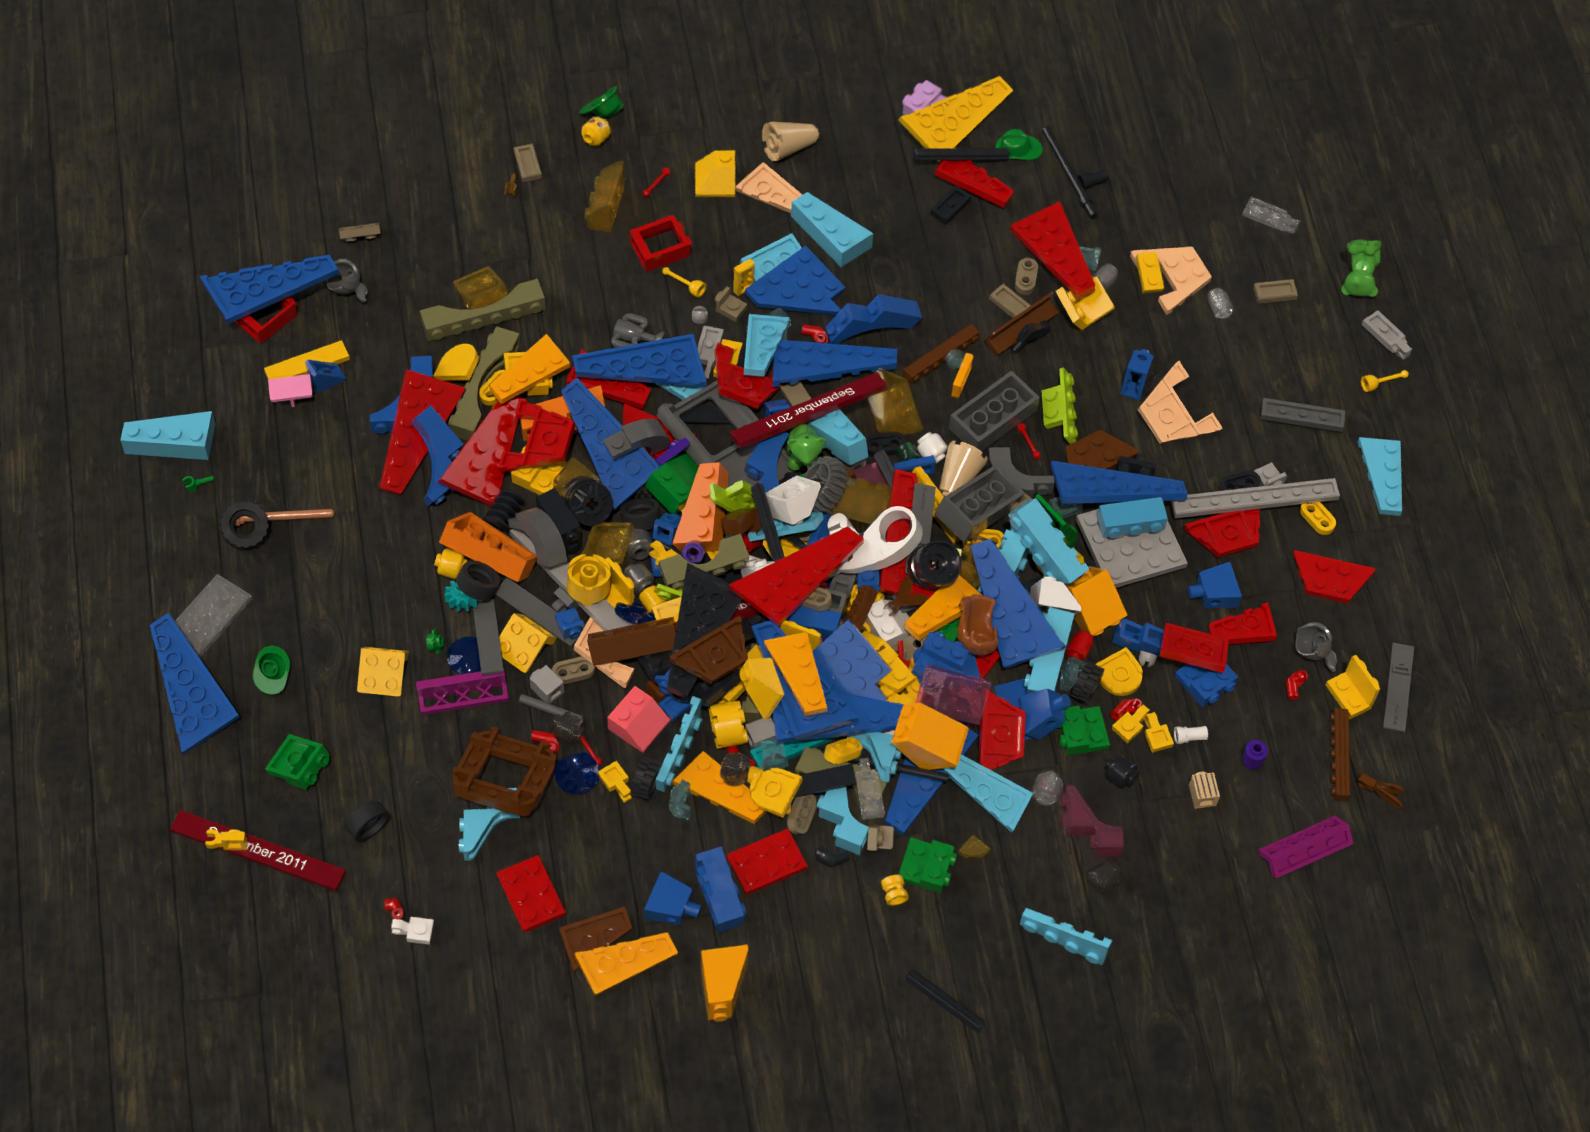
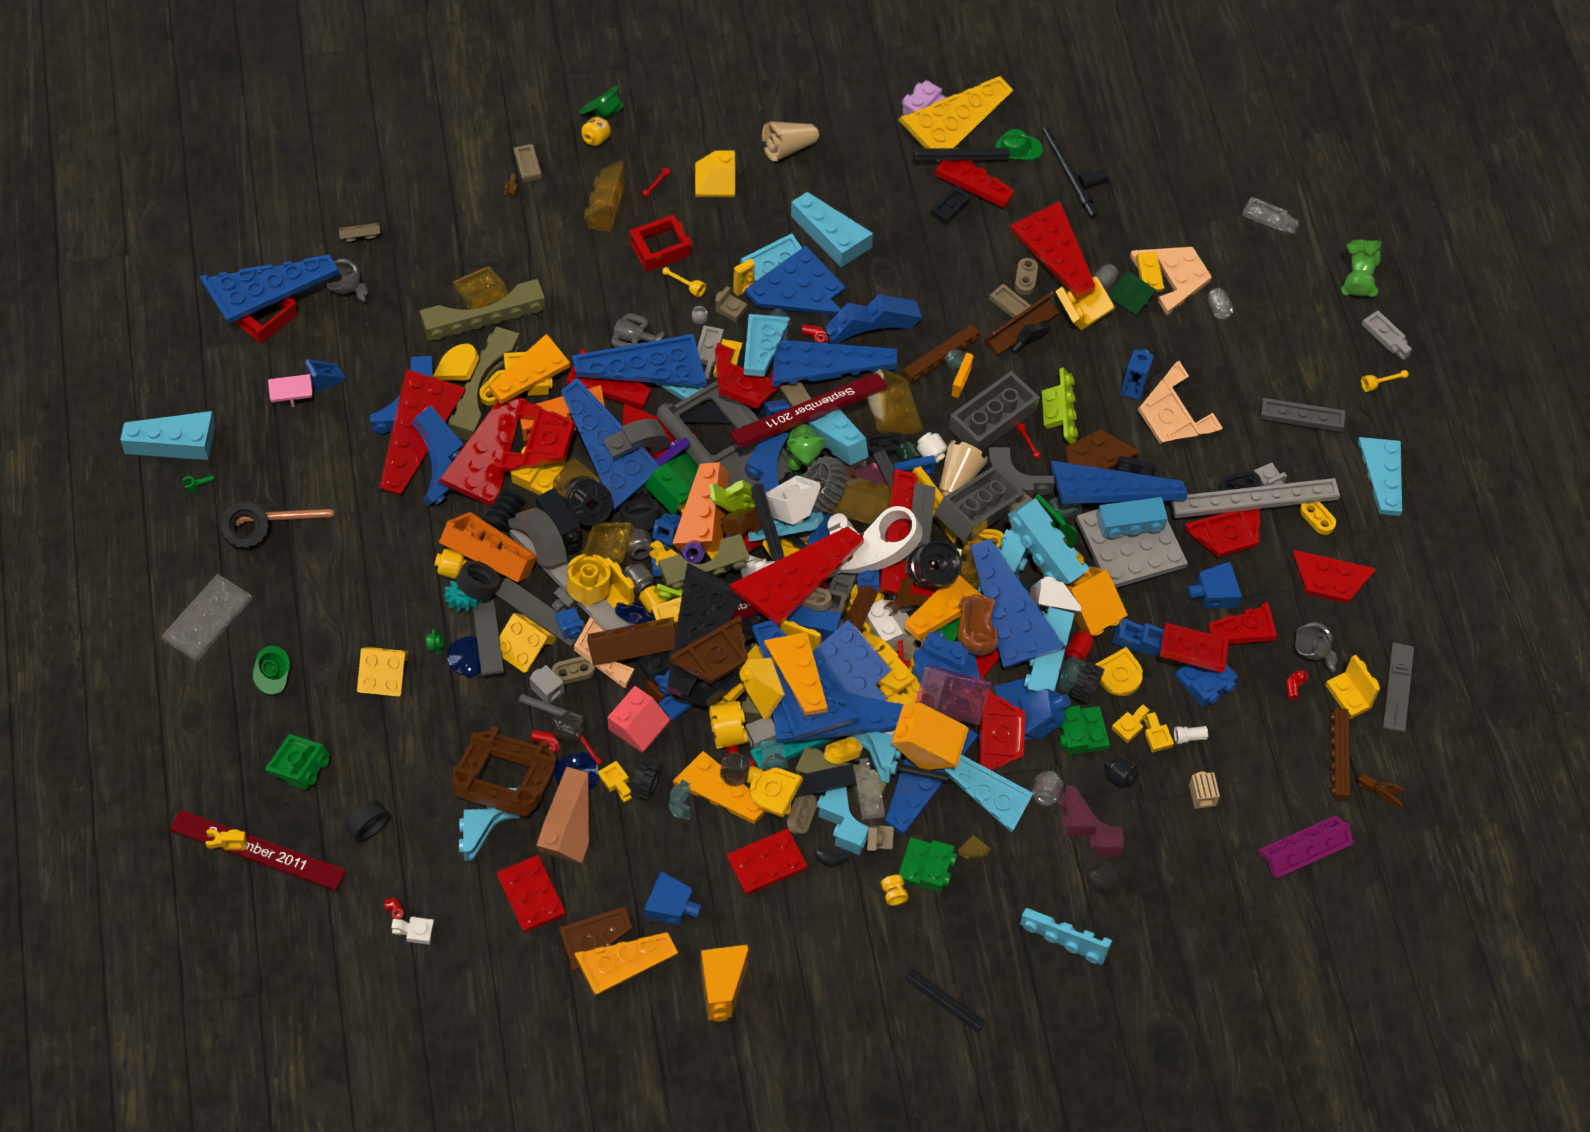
(193, 694): blue wing -> none
(296, 366): yellow tile -> none
(457, 685): magenta fence -> none
(567, 822): none -> nougat wedge
(680, 744): medium azure wing -> none
(719, 890): blue wedge -> none
(769, 188): light nougat wing -> none
(1091, 257): clear light blue tile -> none
(1125, 706): red arm -> none
(1132, 293): none -> dark green piece
(1145, 656): light grey hinge -> none
(1254, 754): dark purple brick -> none
(1275, 291): dark tan tile -> none

